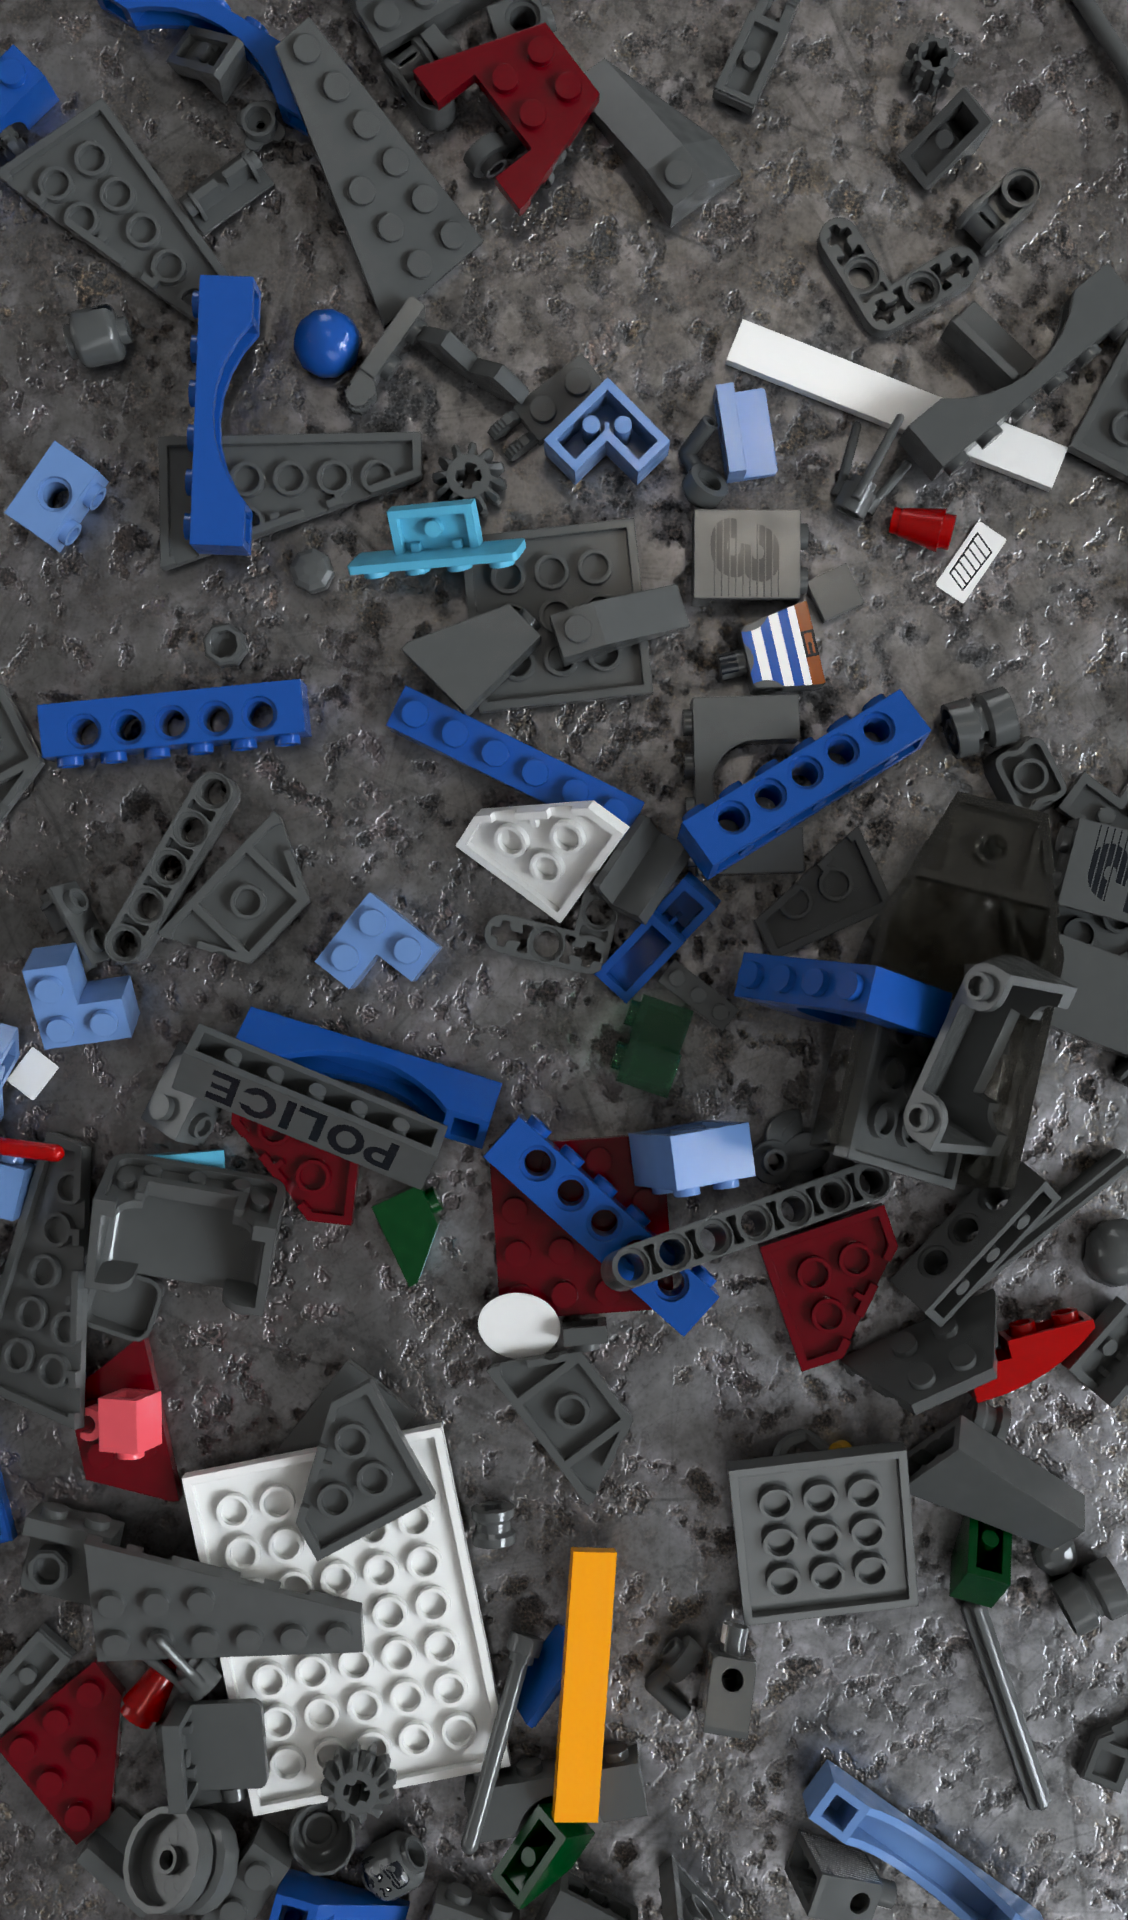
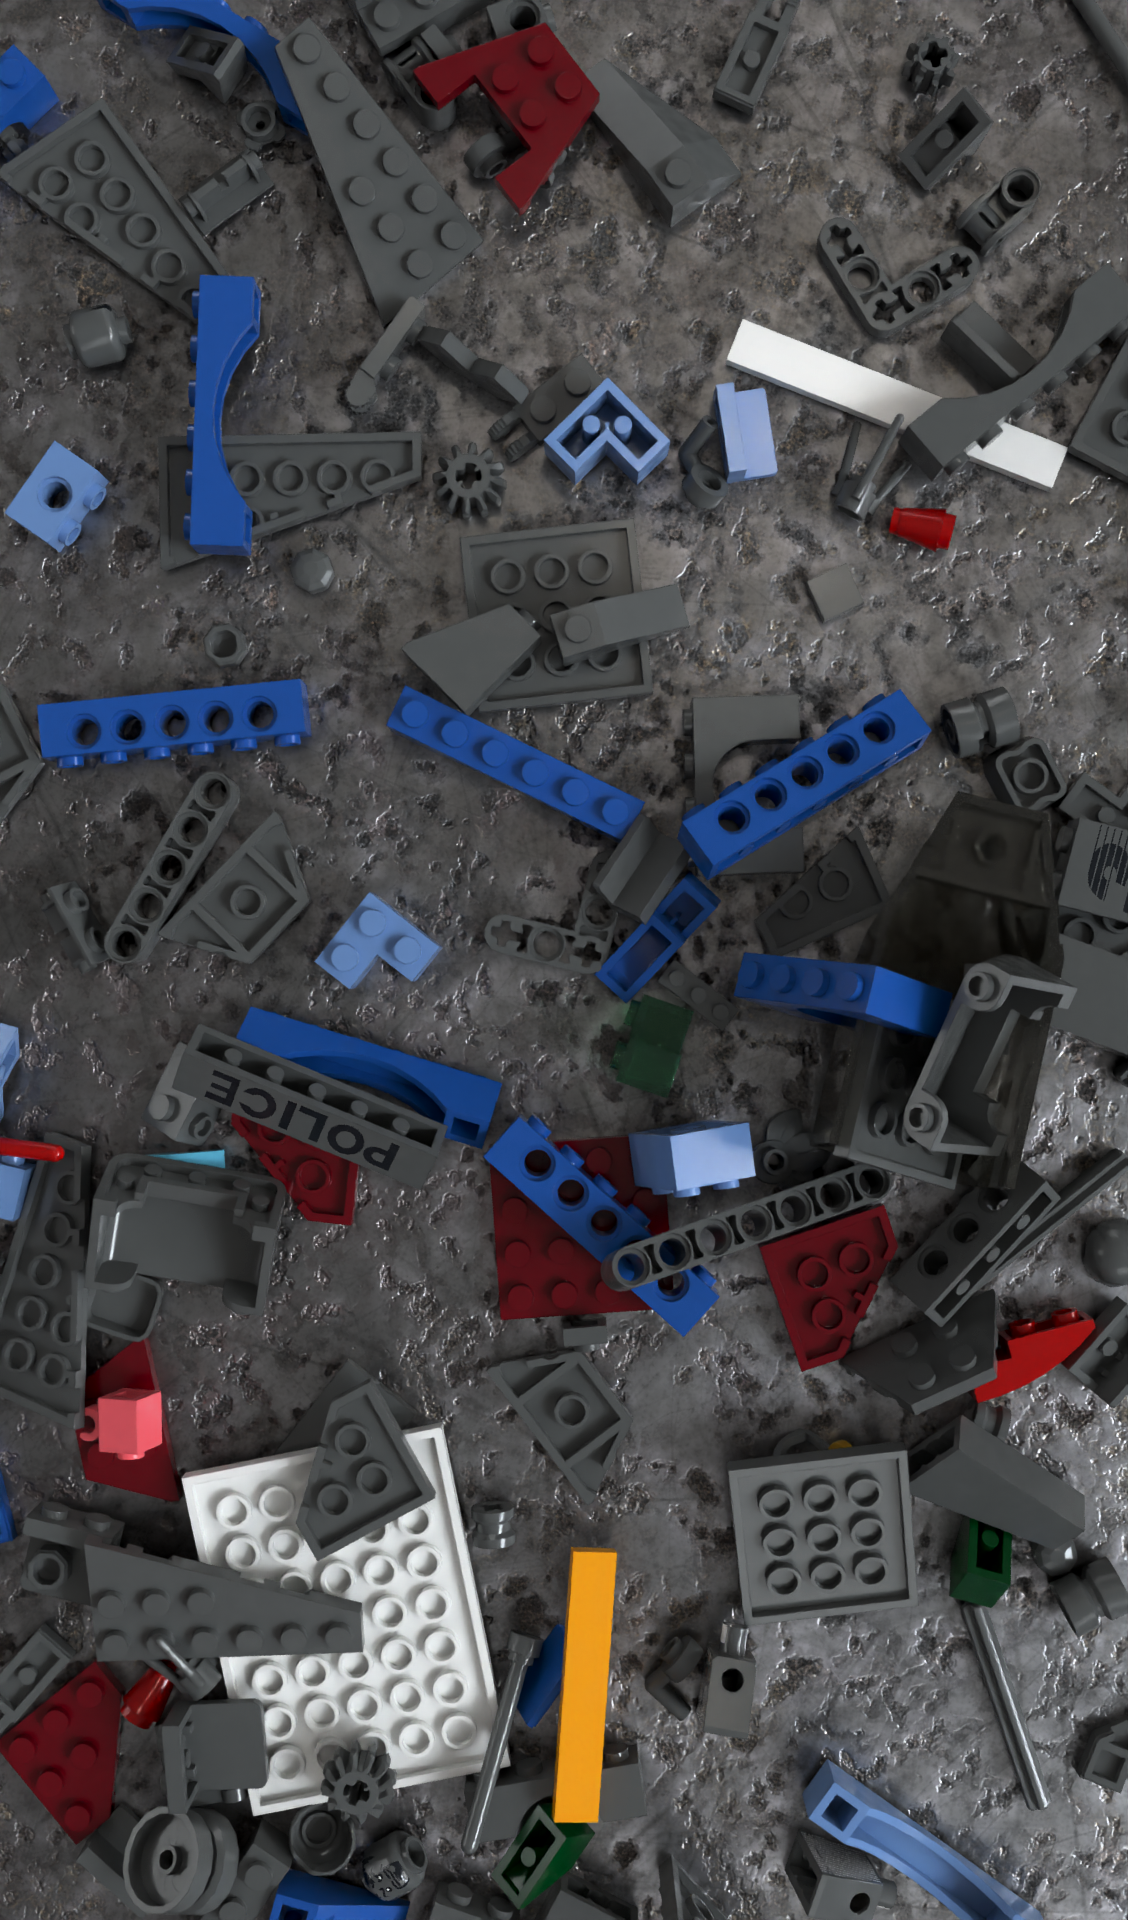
(32, 1073): white sticker -> none
(74, 1009): medium blue brick -> none
(327, 343): blue hair -> none
(410, 1225): dark green slope -> none
(436, 537): medium azure bracket -> none
(519, 1325): white sticker -> none
(544, 849): white plate -> none
(748, 555): panel -> none
(776, 654): torso -> none
(970, 562): white sticker -> none

